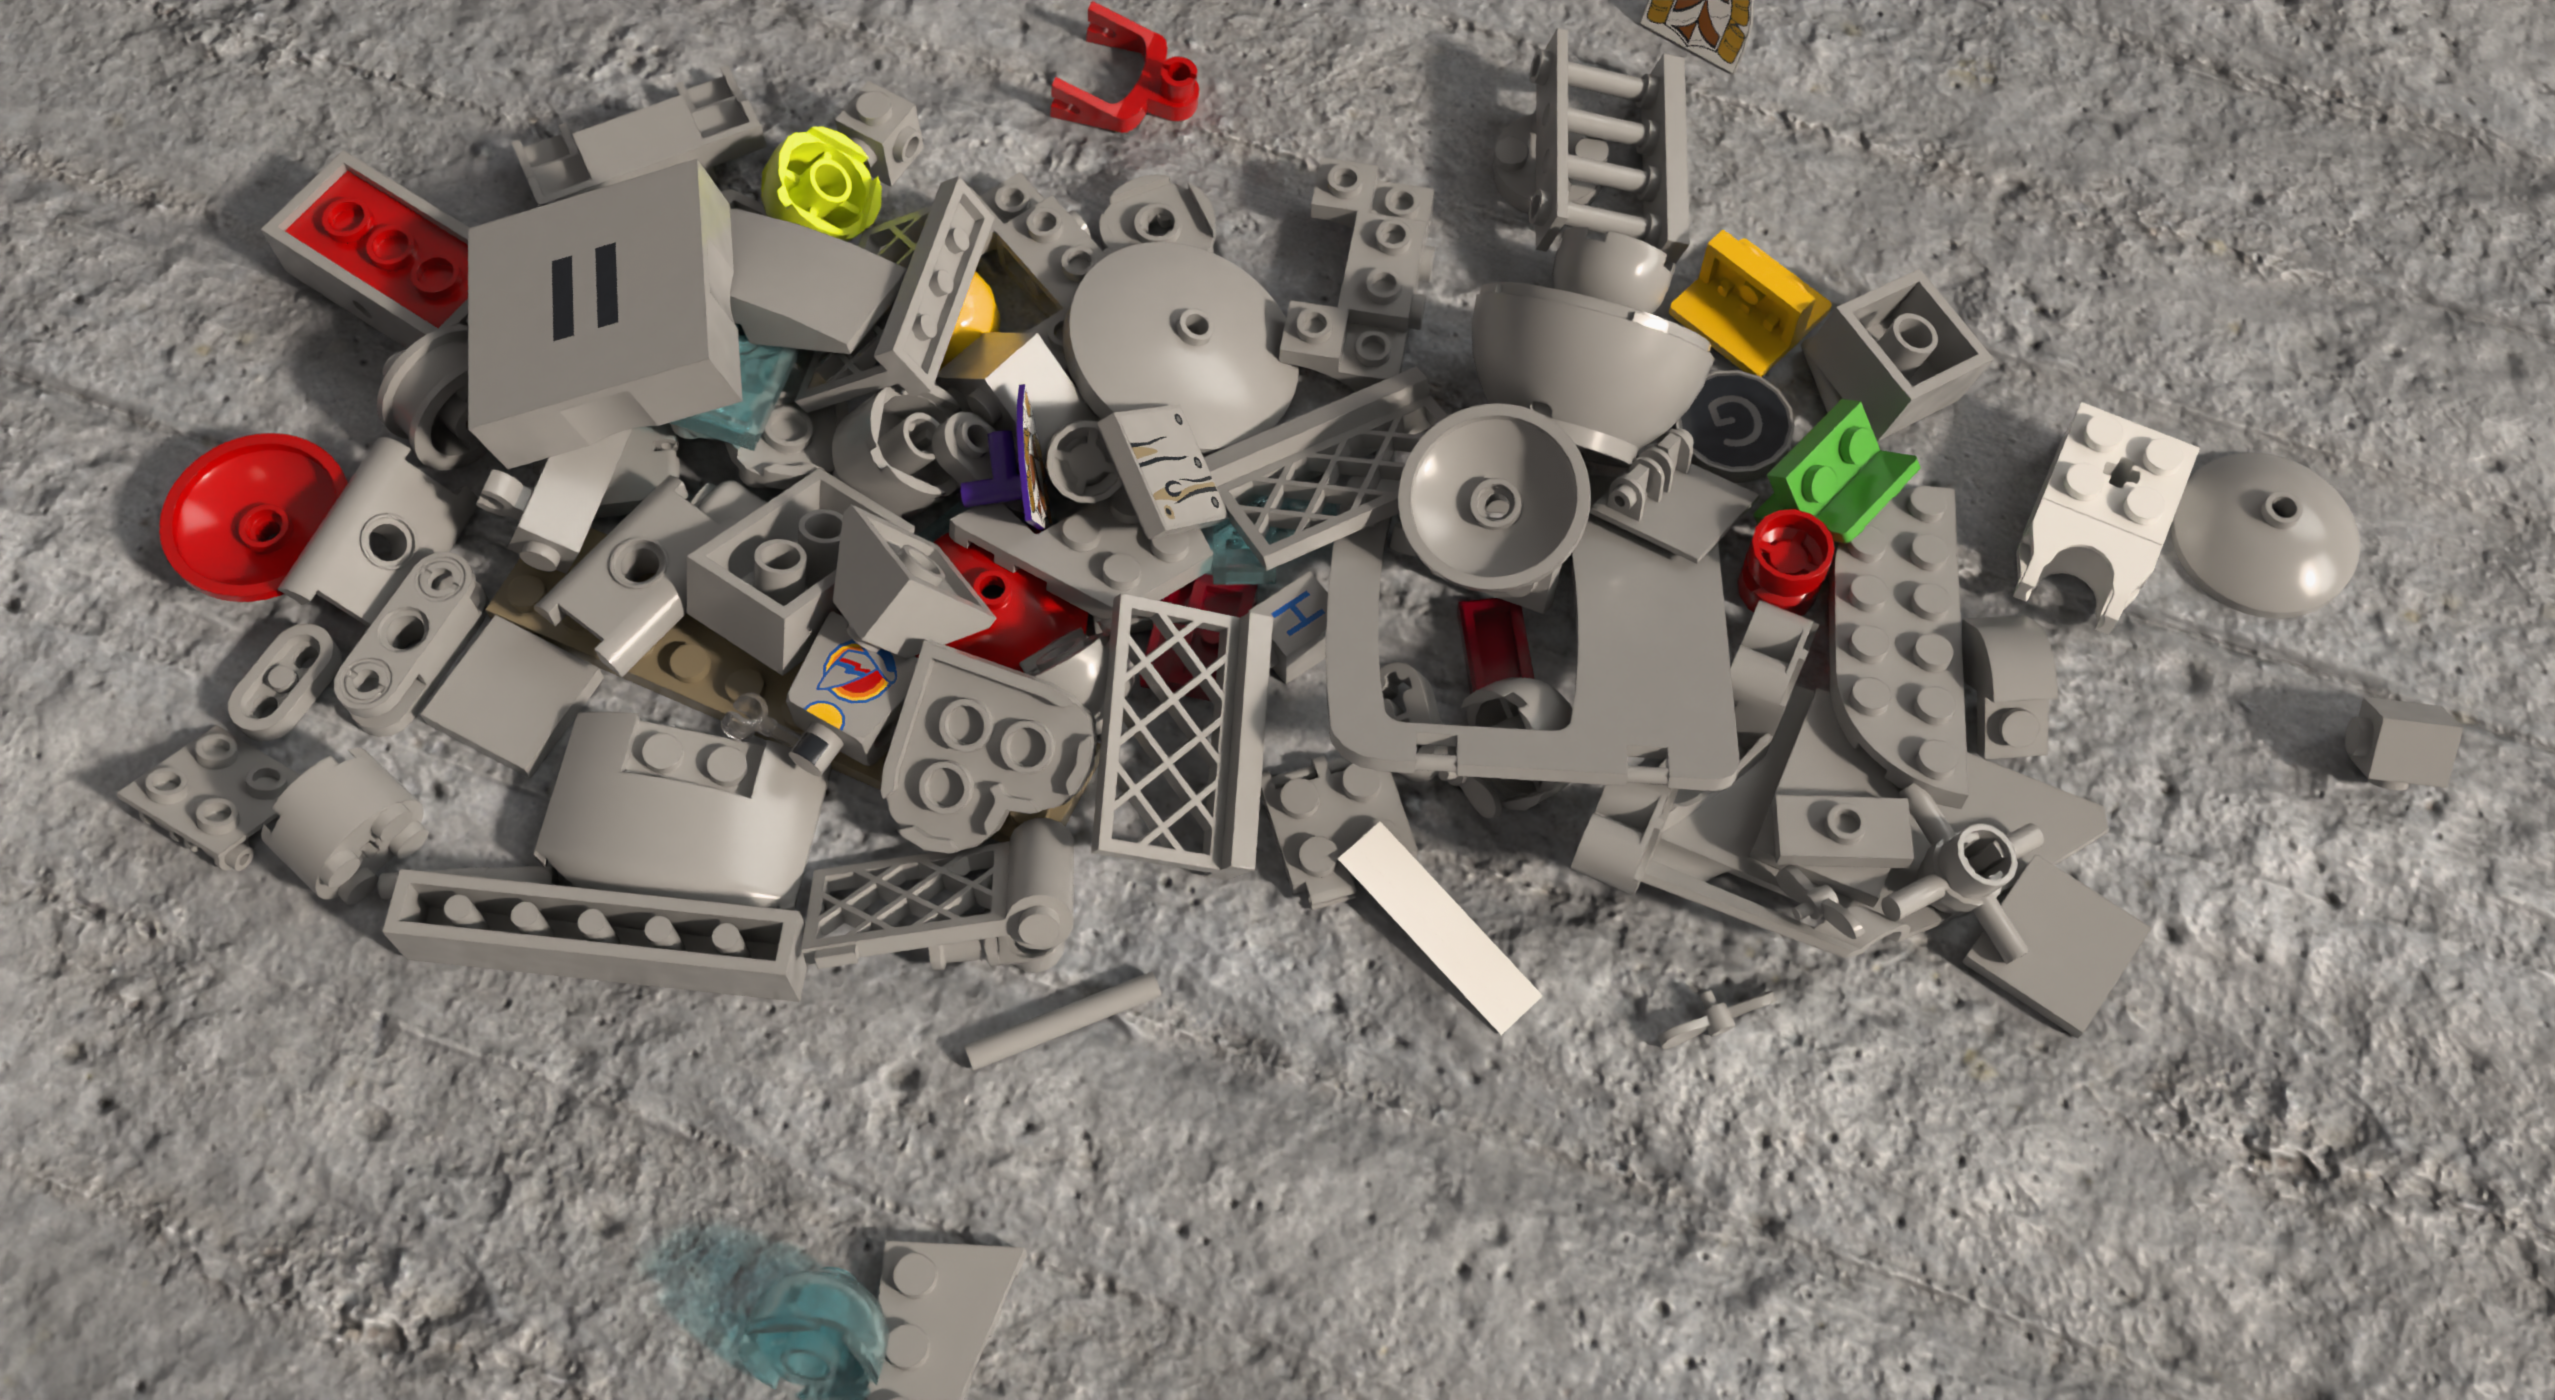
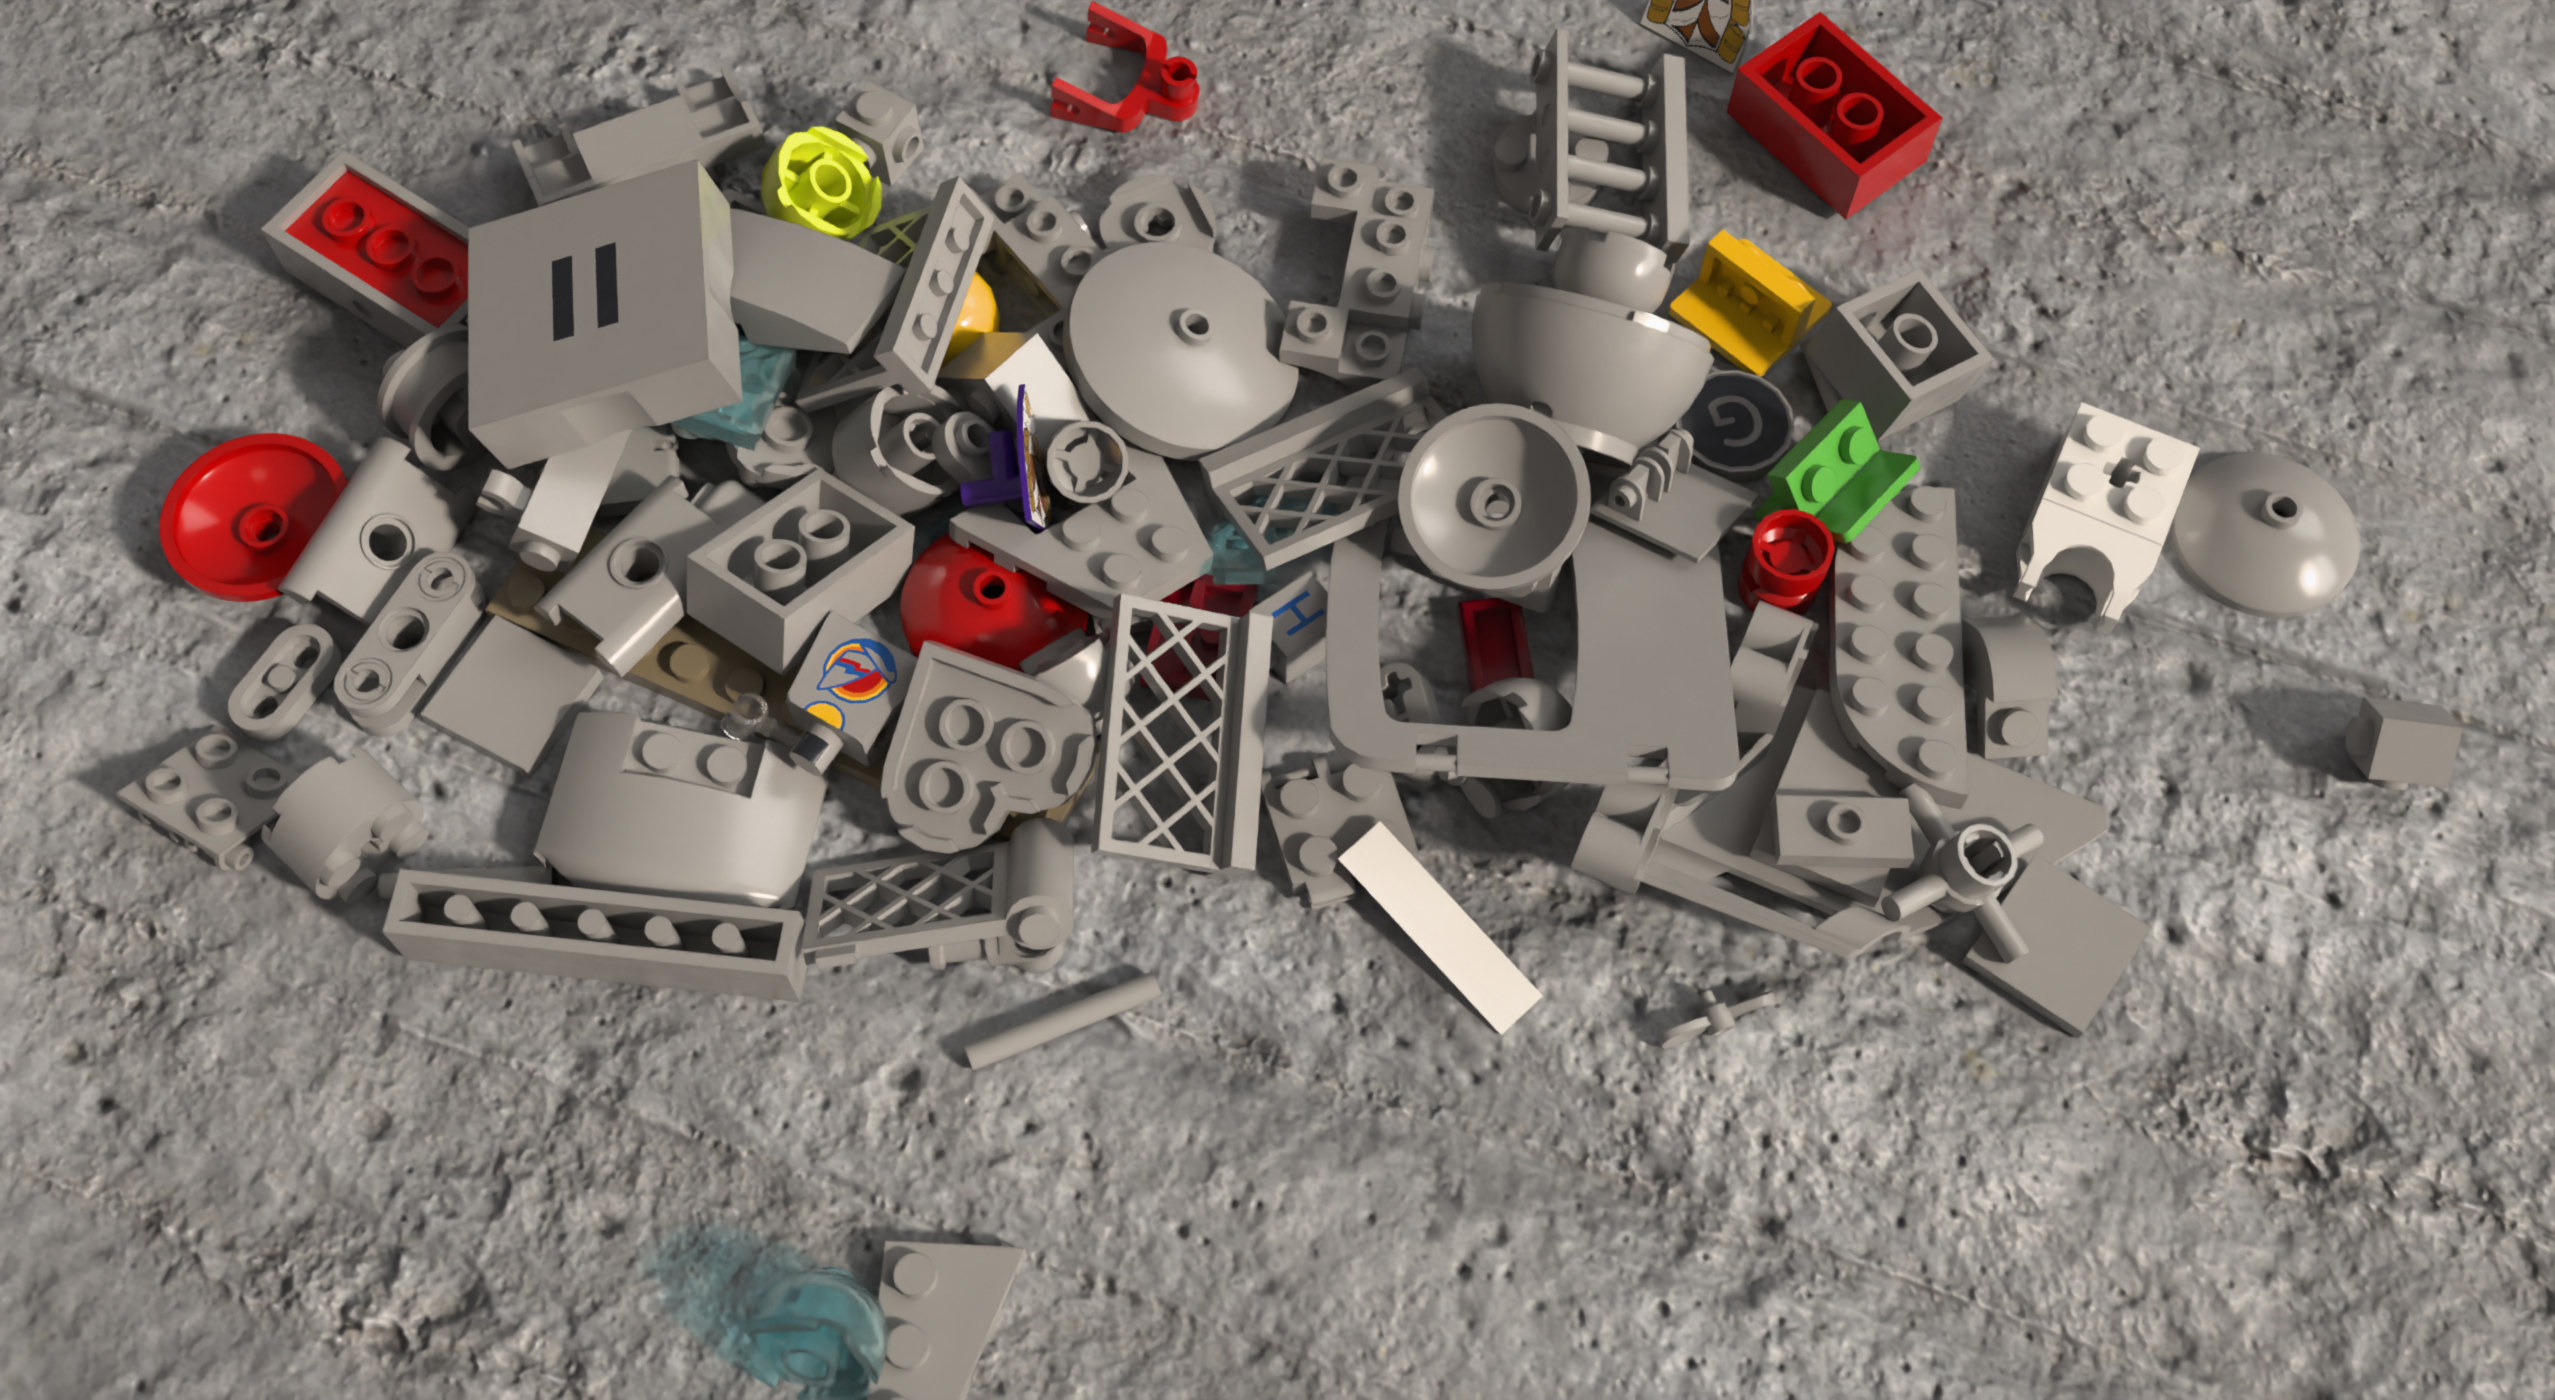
(901, 588): light grey slope -> none
(1162, 470): light grey tile -> none
(1817, 902): light grey piece -> none
(1833, 115): none -> red brick

